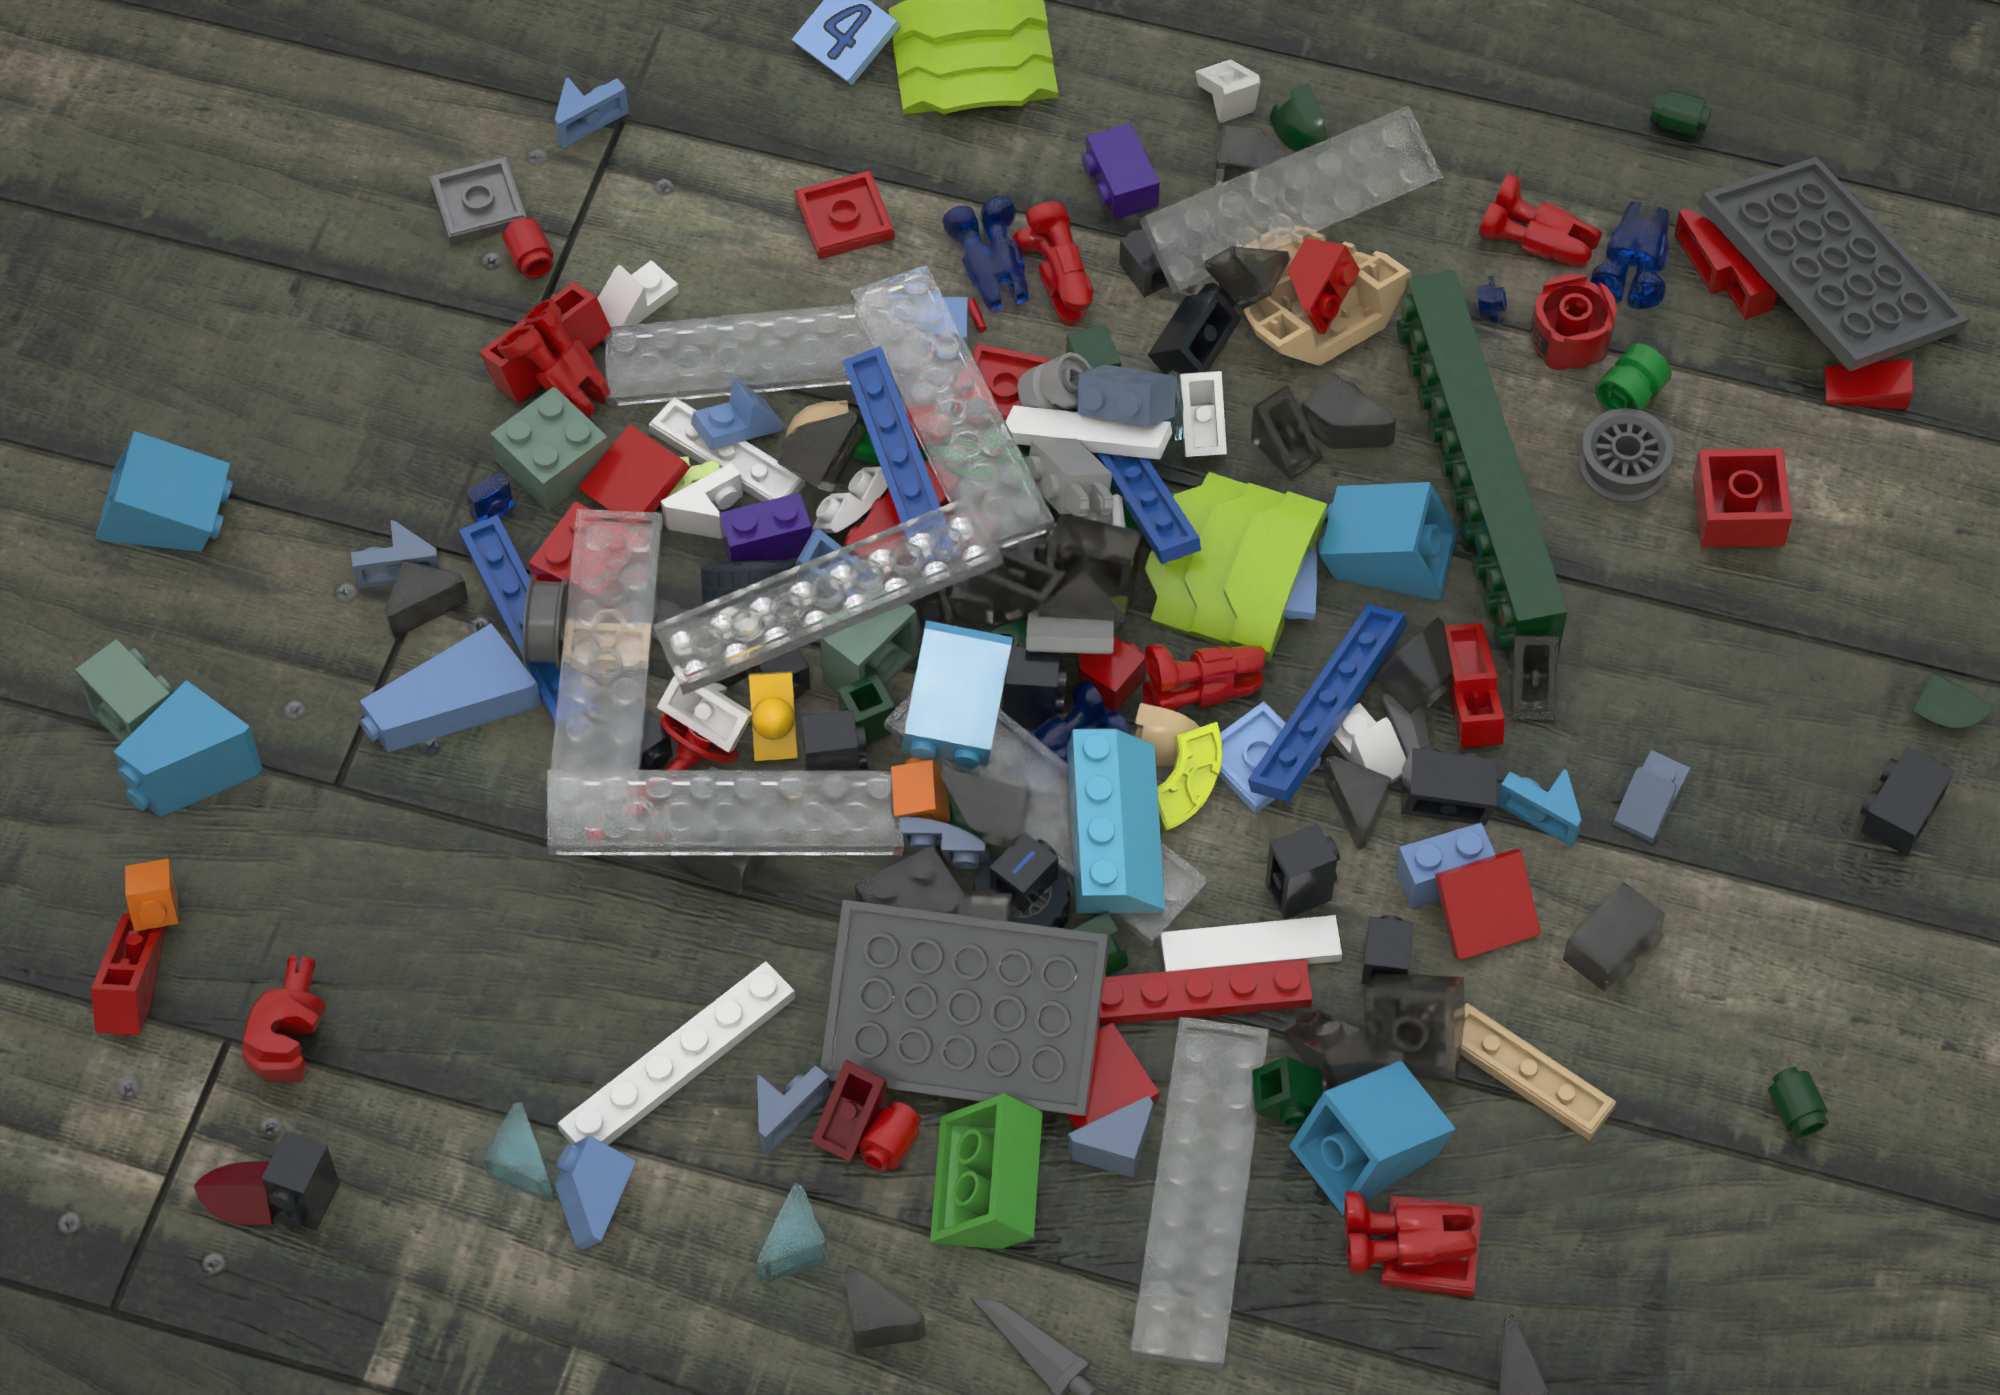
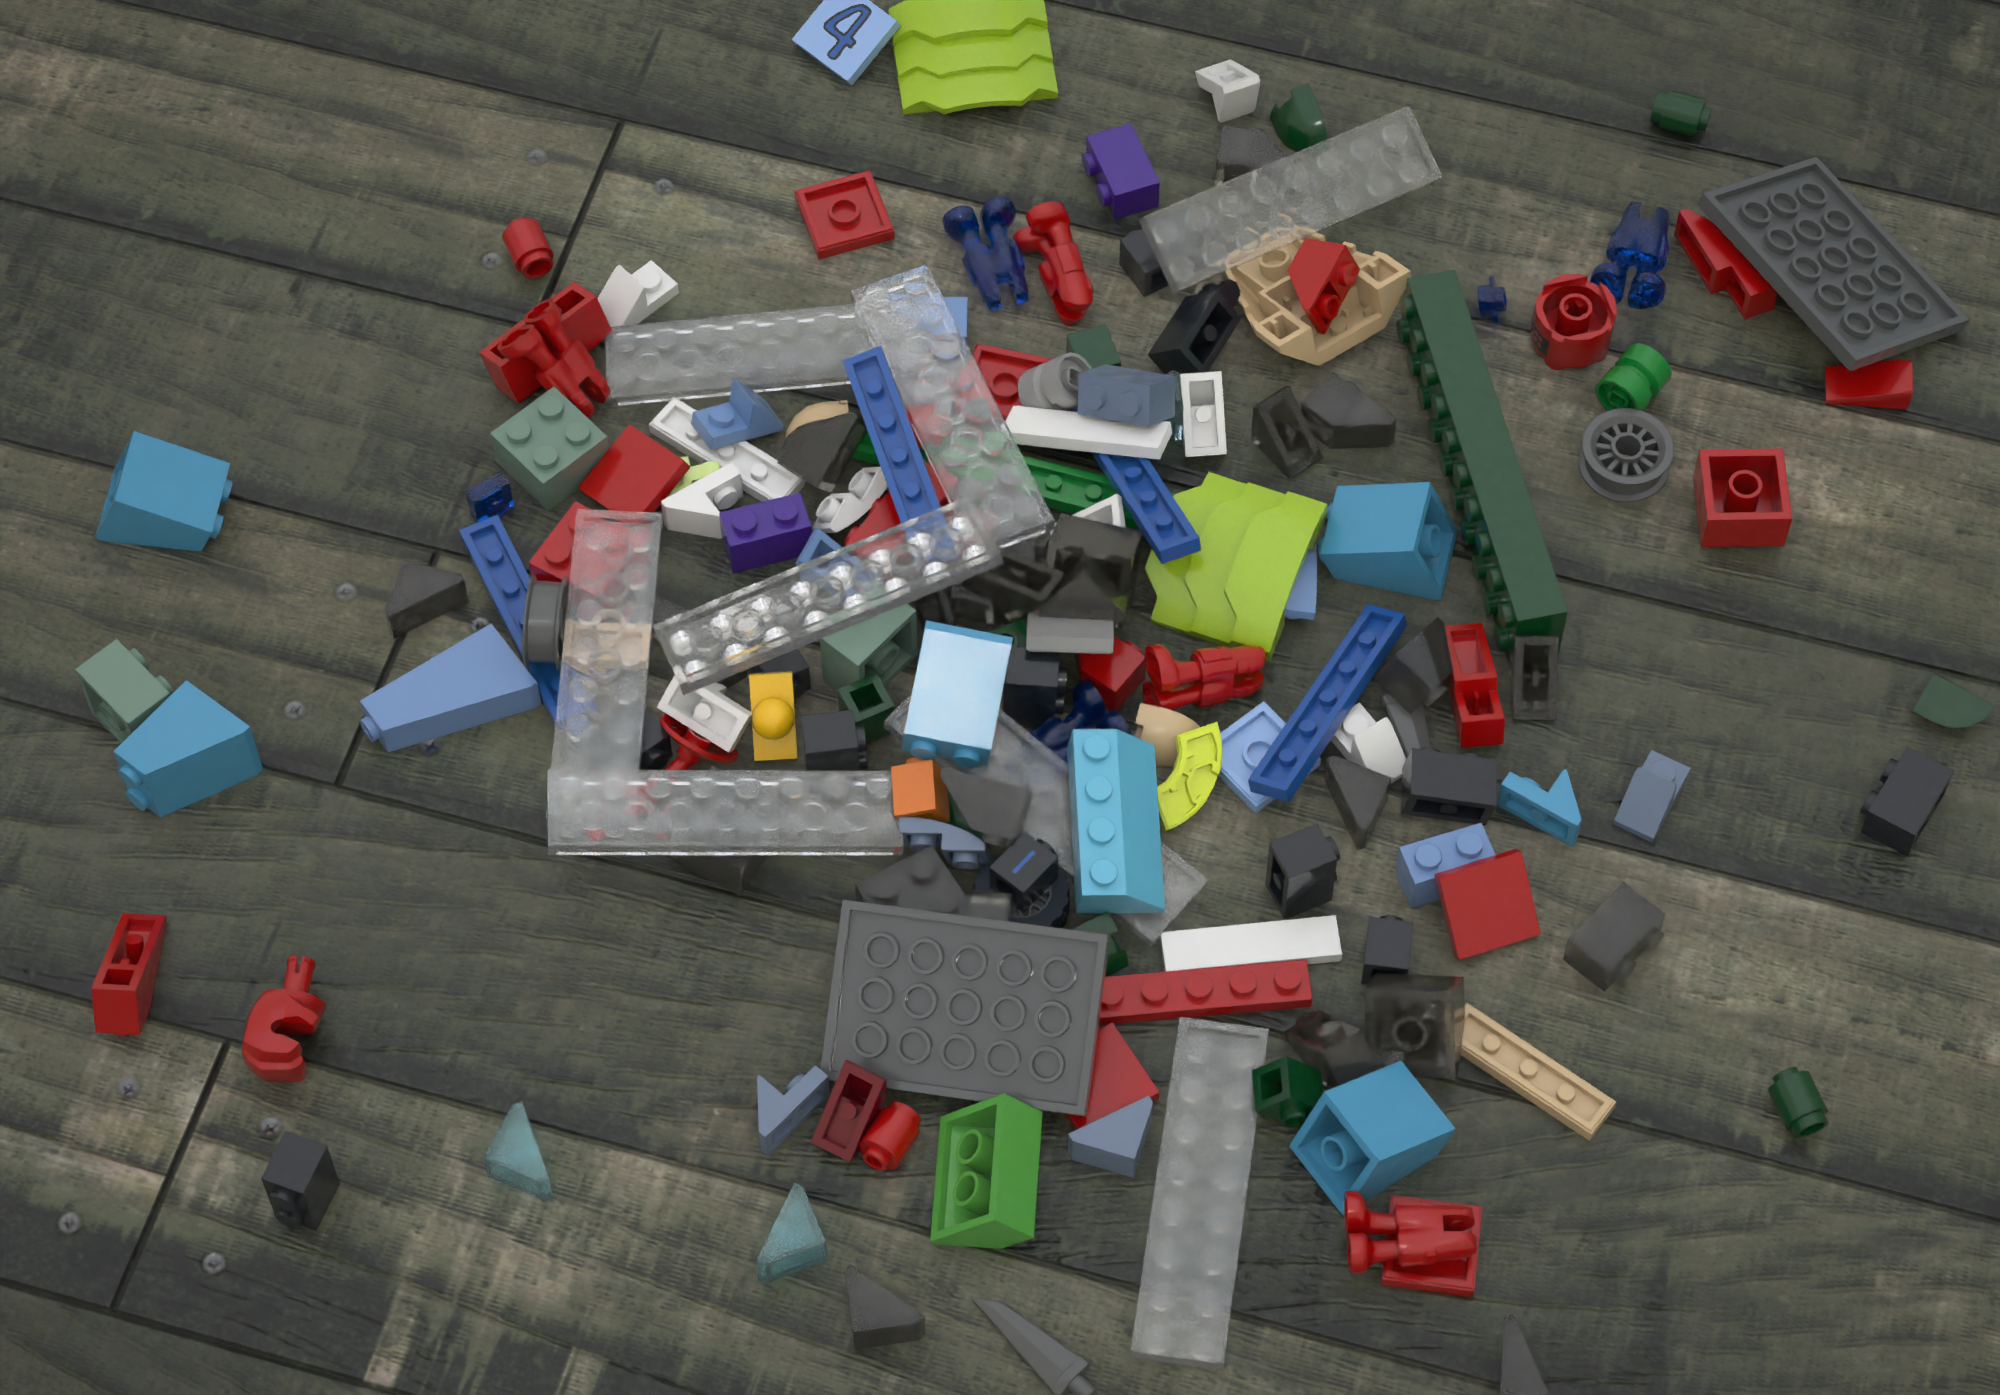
(151, 894): orange brick -> none
(236, 1193): dark red brick -> none
(382, 565): sand blue slope -> none
(477, 200): flat silver tile -> none
(582, 114): medium blue slope -> none
(591, 1187): medium blue slope -> none
(679, 1057): white plate -> none
(727, 577): black wheel -> none
(976, 316): red piece -> none
(1070, 477): light grey hinge -> none
(1247, 272): clear smoke slope -> none
(1550, 230): red piece -> none

